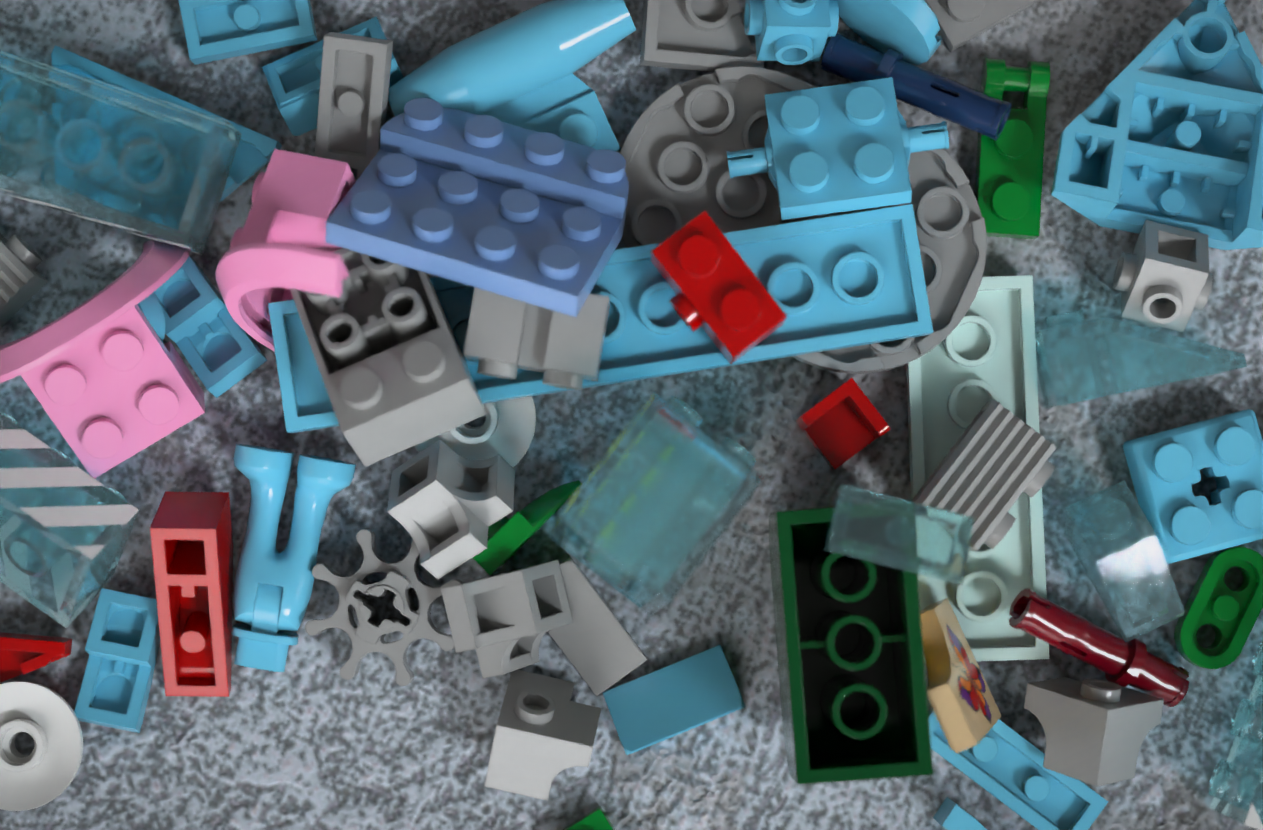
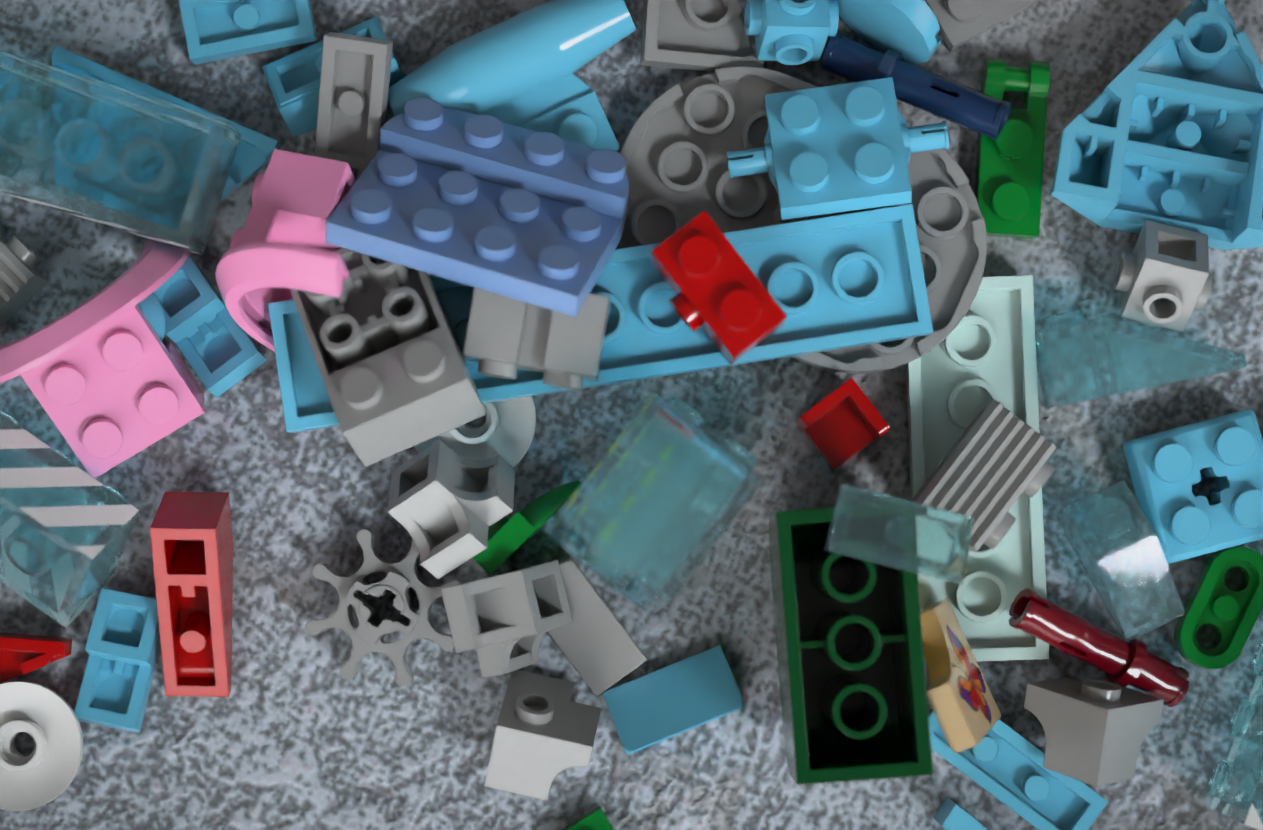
(274, 585): medium azure piece -> none

